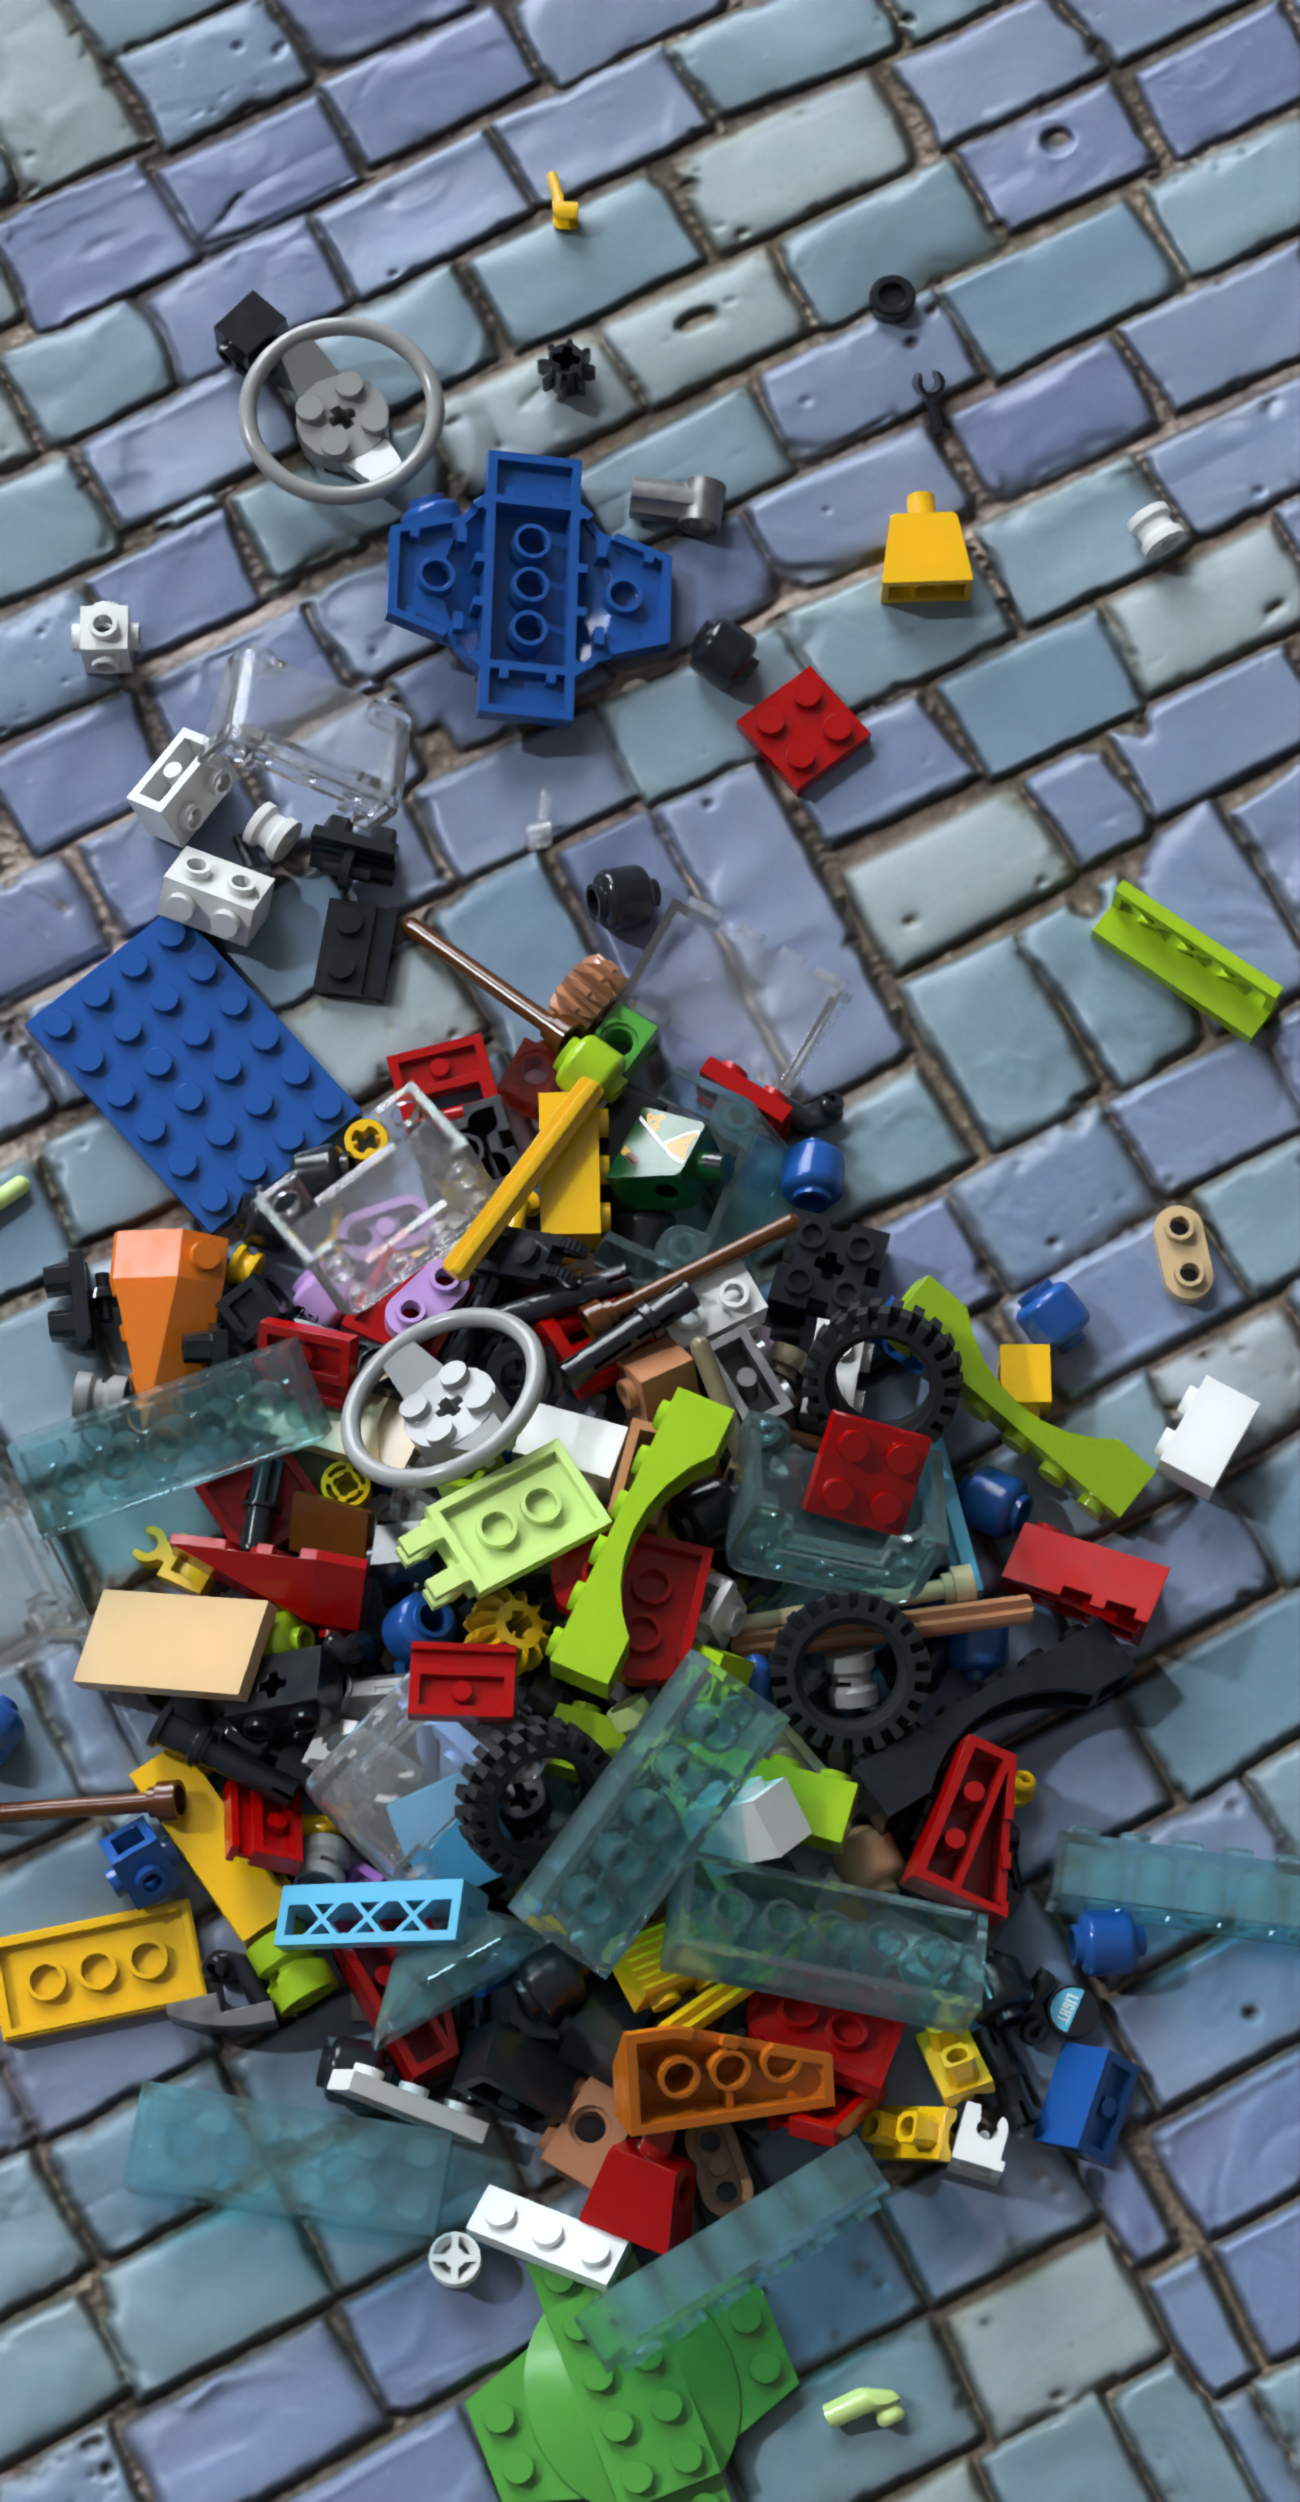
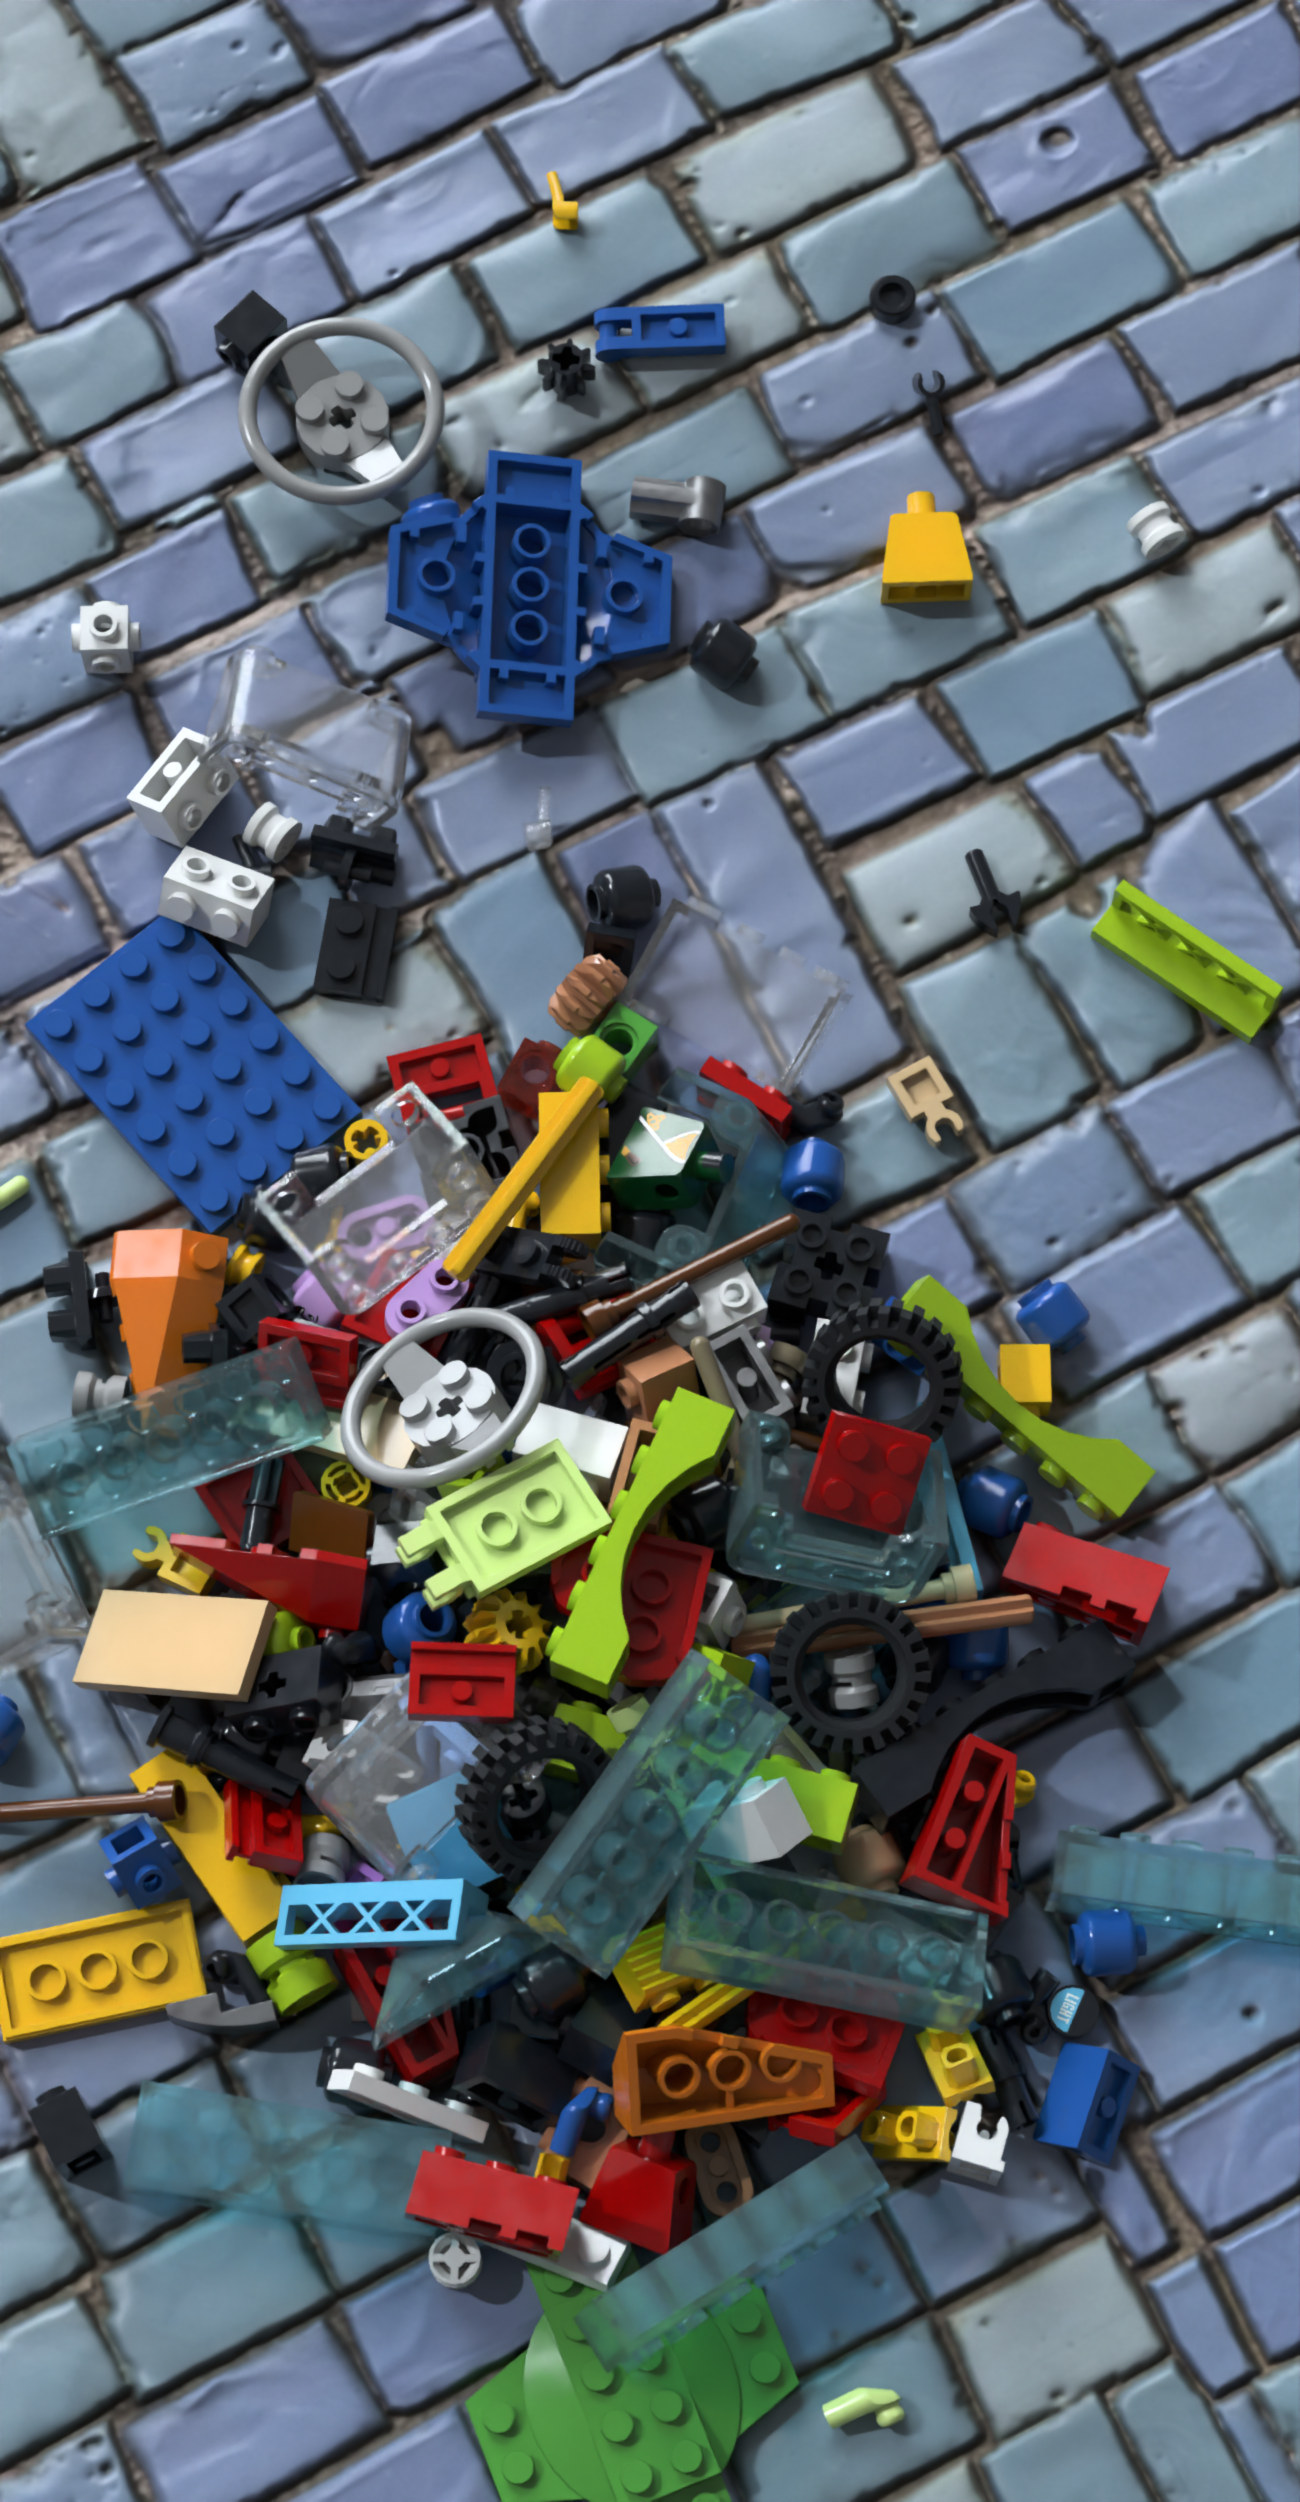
(69, 2131): none -> black brick
(492, 2203): none -> red wedge
(552, 2166): none -> yellow hand
(554, 1028): reddish brown piece -> none
(574, 2116): none -> blue arm
(612, 944): none -> black plate
(660, 331): none -> blue plate
(803, 731): red plate -> none
(924, 1094): none -> tan plate
(990, 896): none -> black bar
(1182, 1252): tan plate -> none
(1206, 1436): white brick -> none

